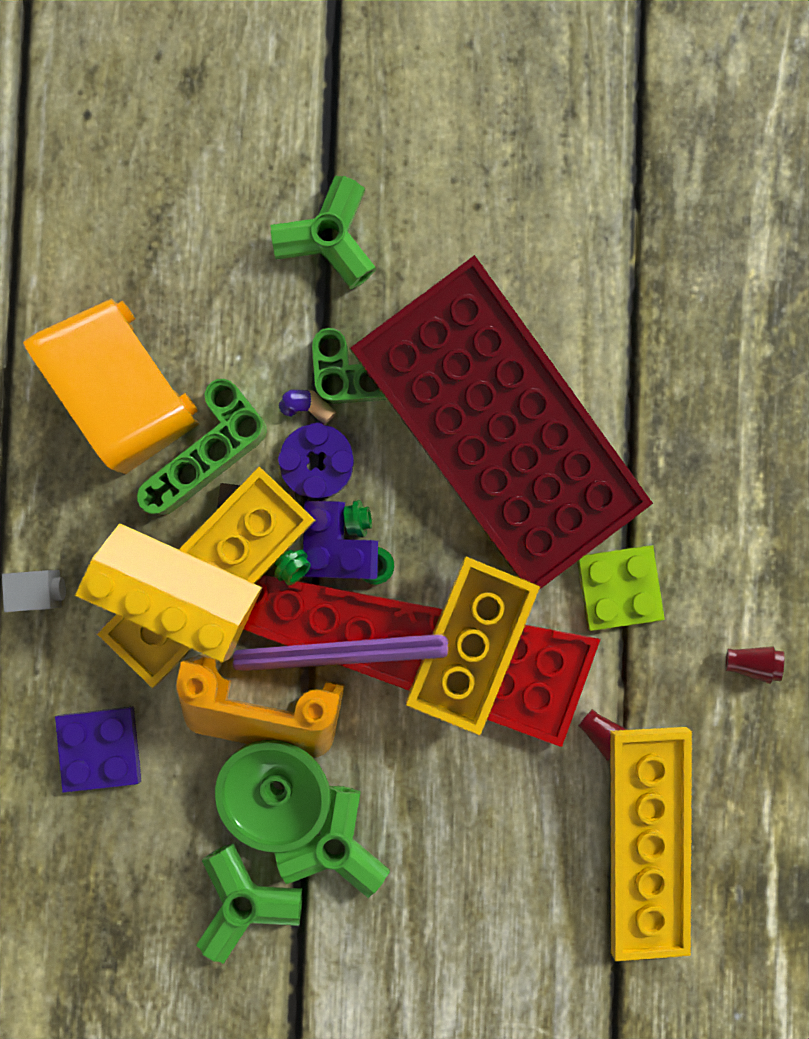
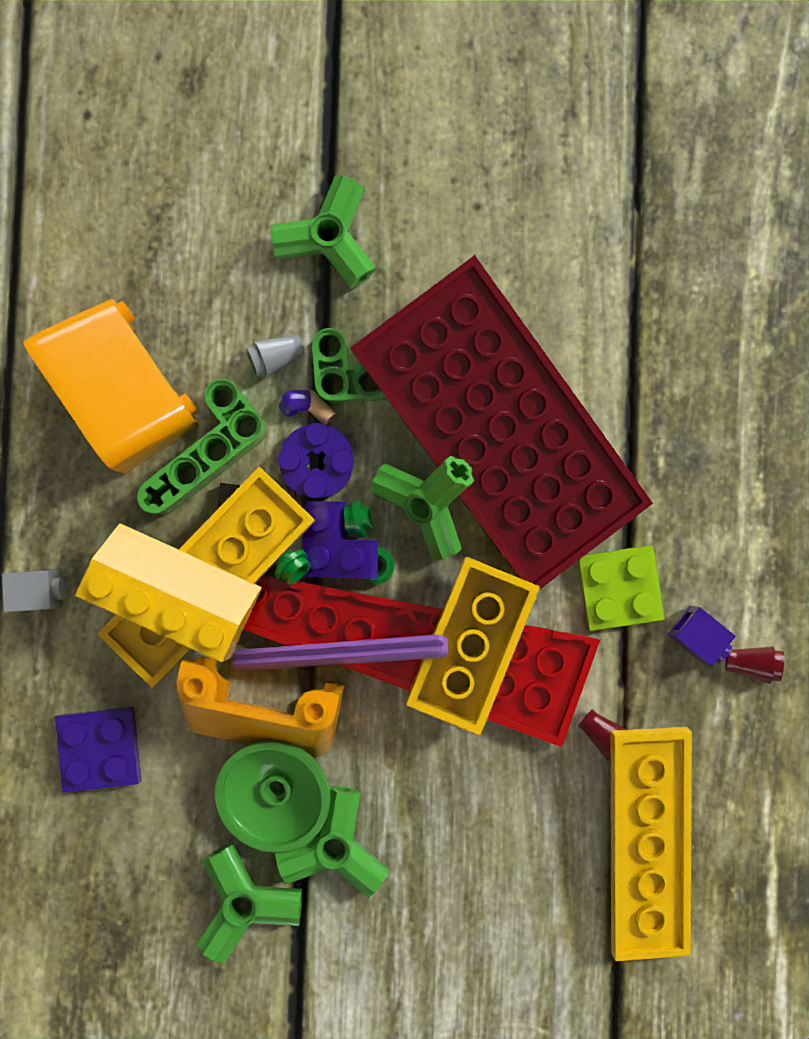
(272, 354): none -> light grey cone
(427, 501): none -> bright green piece
(702, 636): none -> dark purple brick

